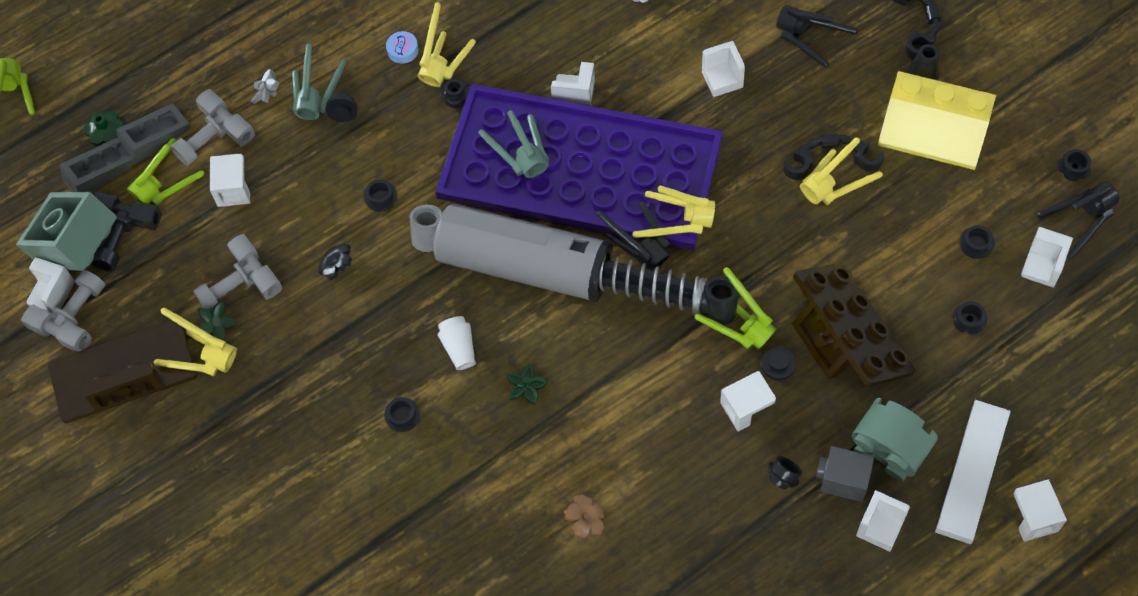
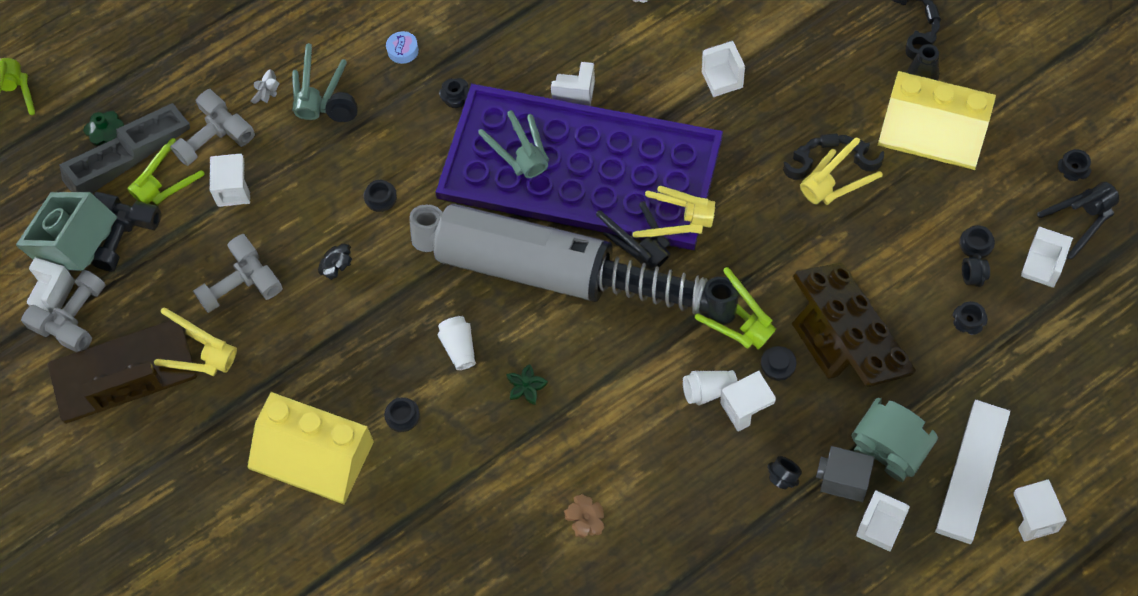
(215, 321): dark green plant -> none
(308, 447): none -> light yellow slope
(433, 65): light yellow plant -> none
(706, 385): none -> white cone
(795, 21): black plant -> none
(975, 270): none -> black plate

